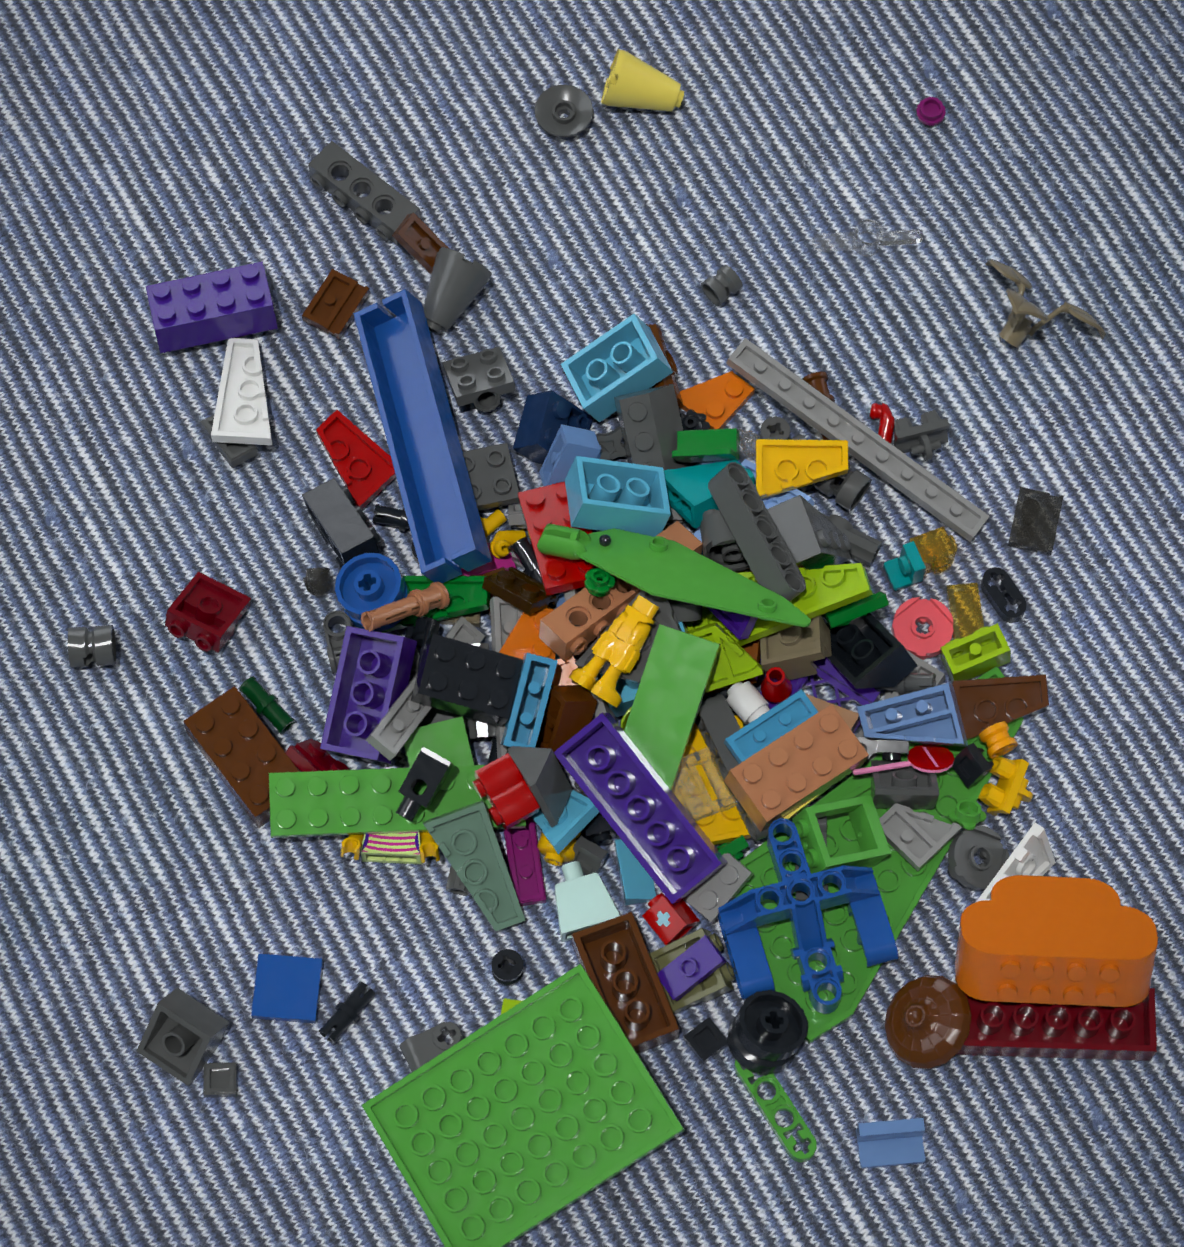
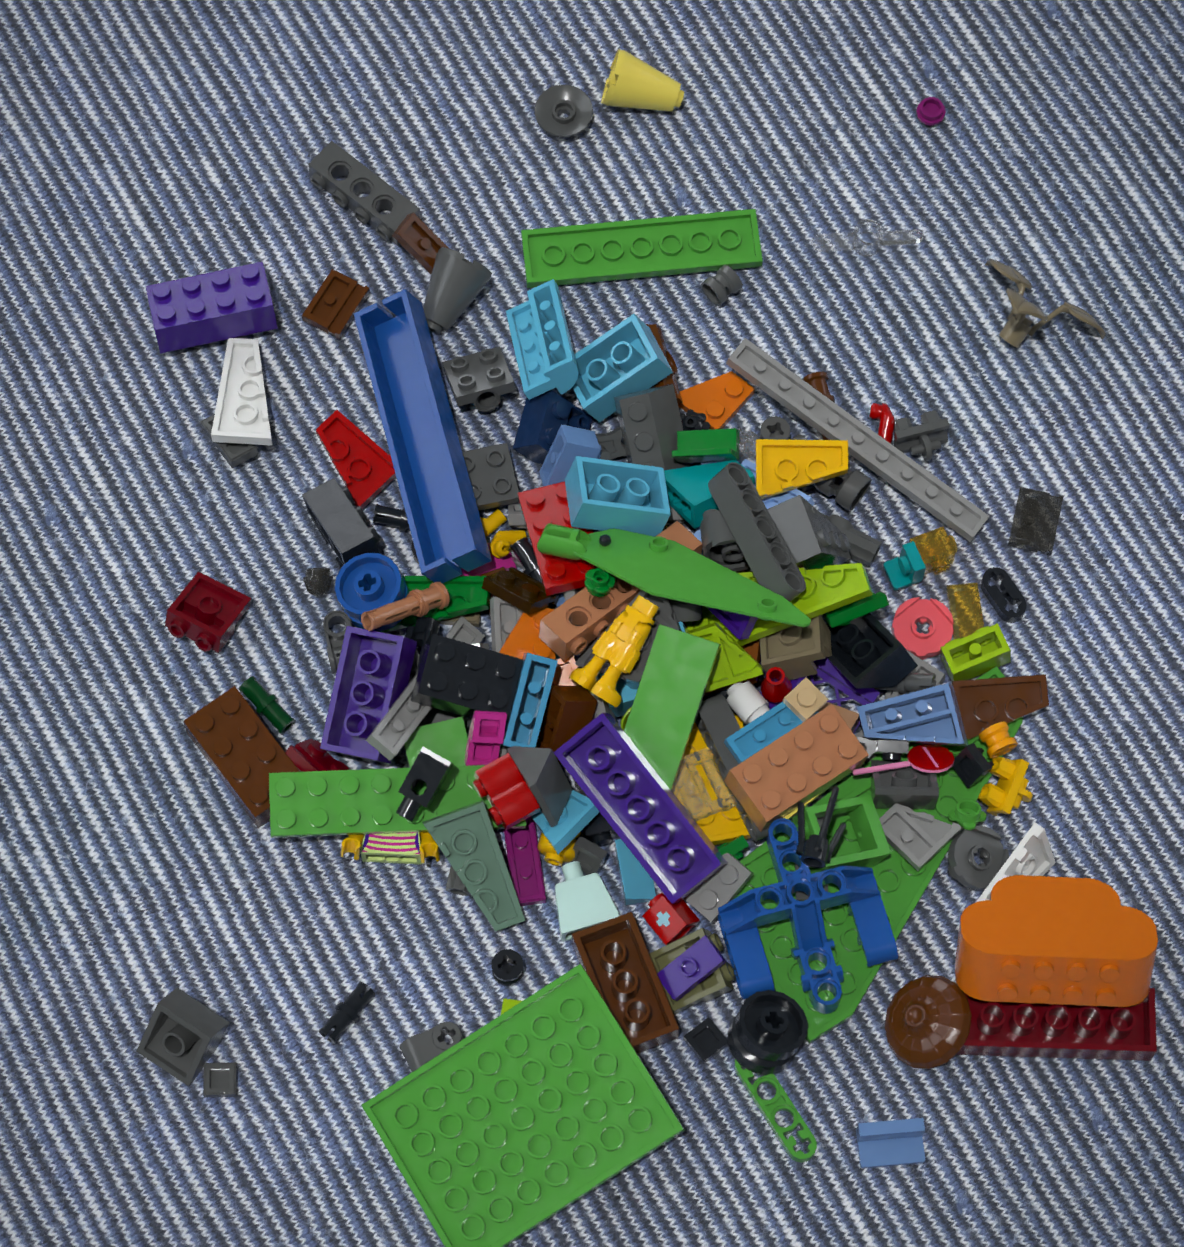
(92, 646): dark grey wheel -> none
(287, 988): blue tile -> none
(485, 737): none -> dark pink slope
(543, 342): none -> medium azure brick
(641, 248): none -> bright green plate
(805, 700): none -> tan plate
(815, 850): none -> black plant

